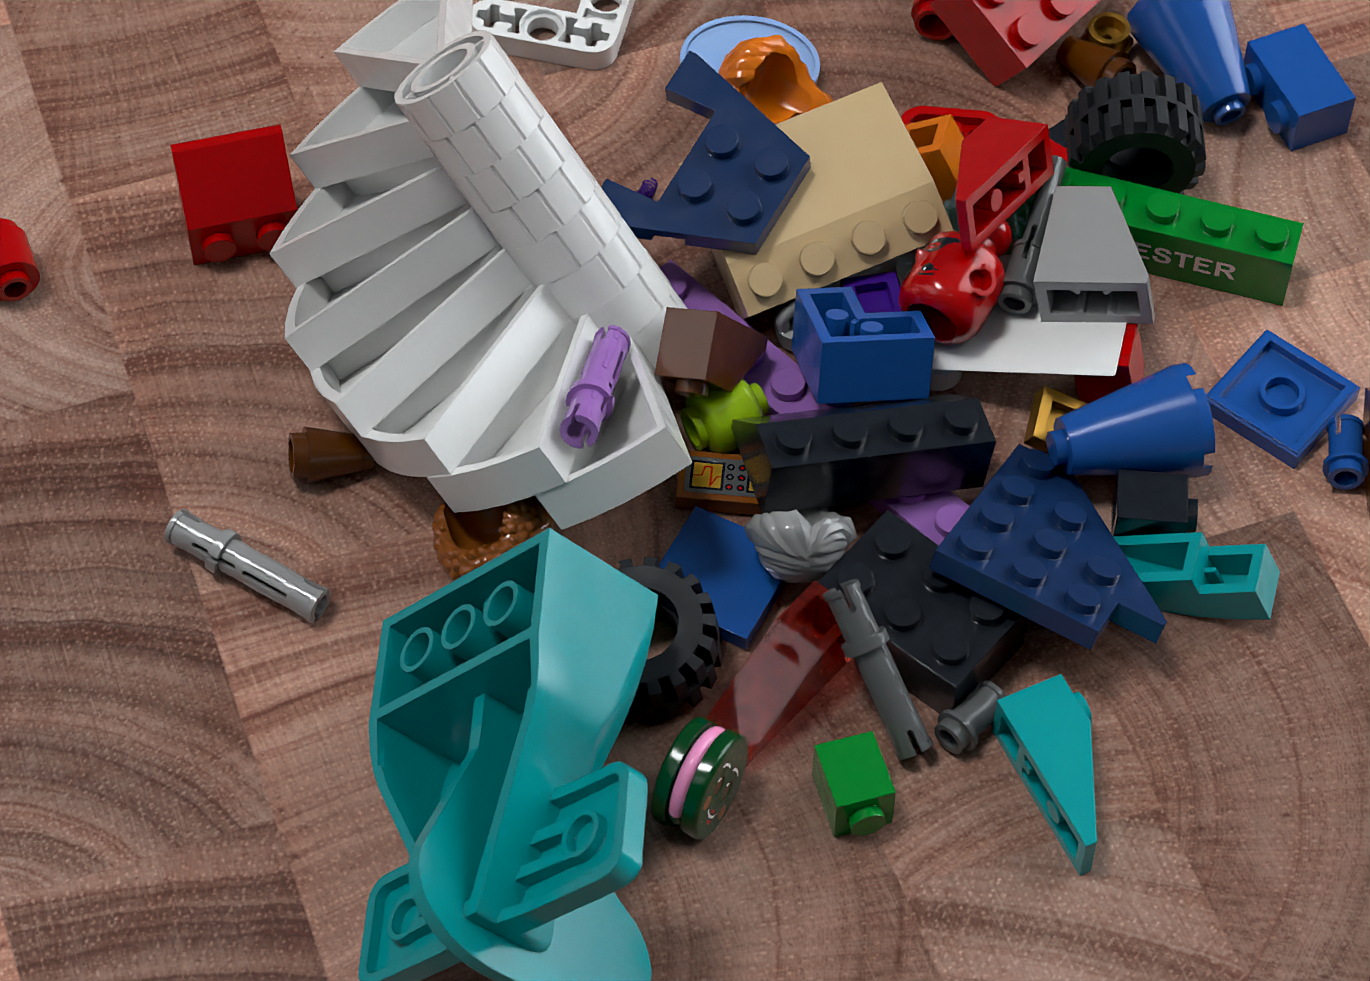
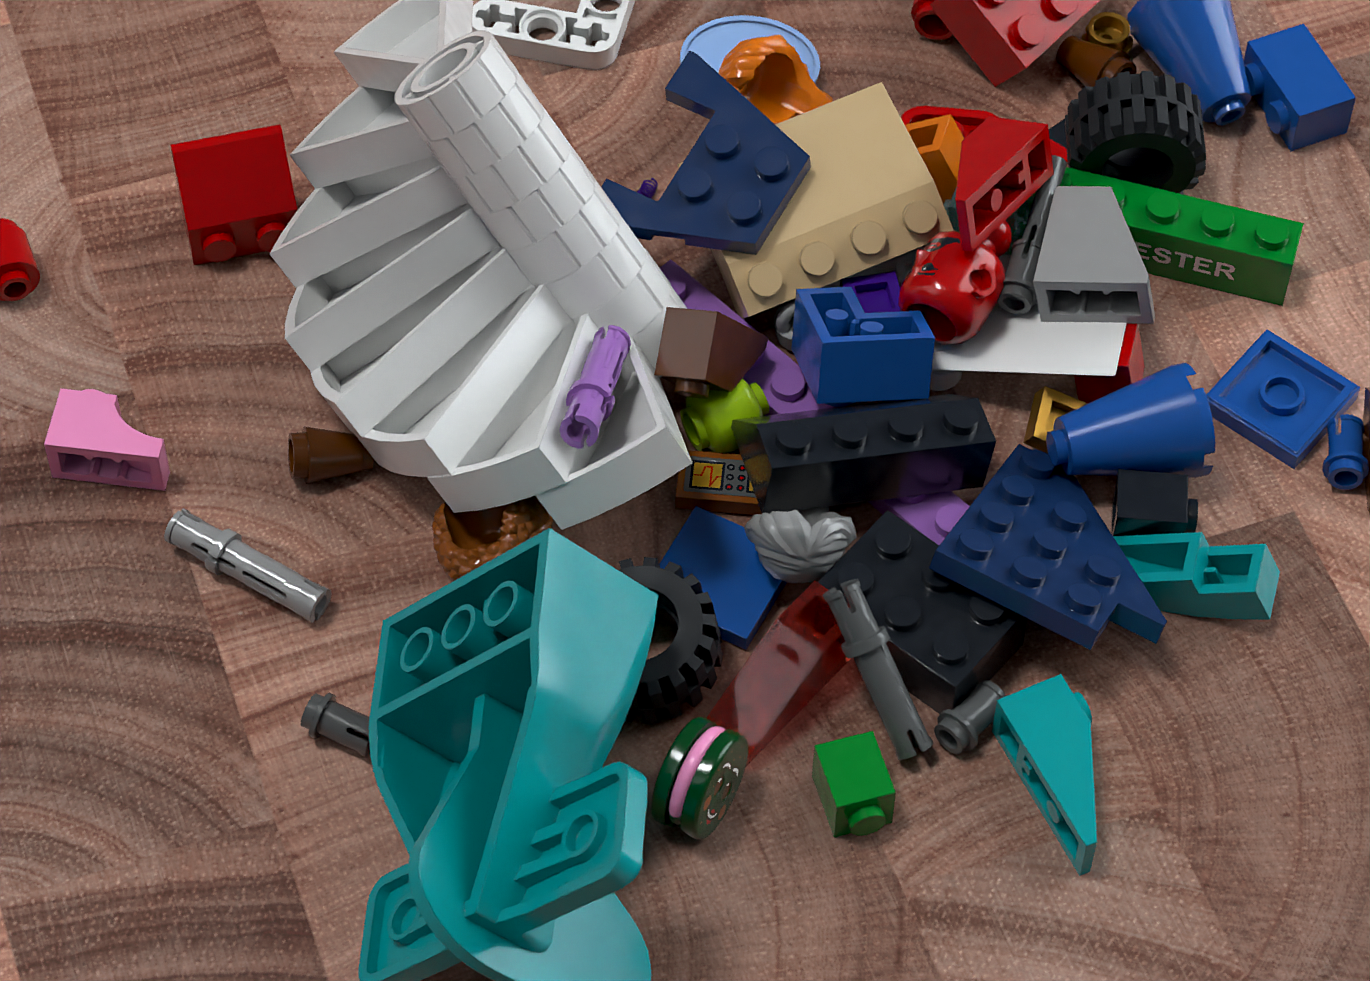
(96, 445): none -> bright pink arch
(336, 722): none -> dark grey pin

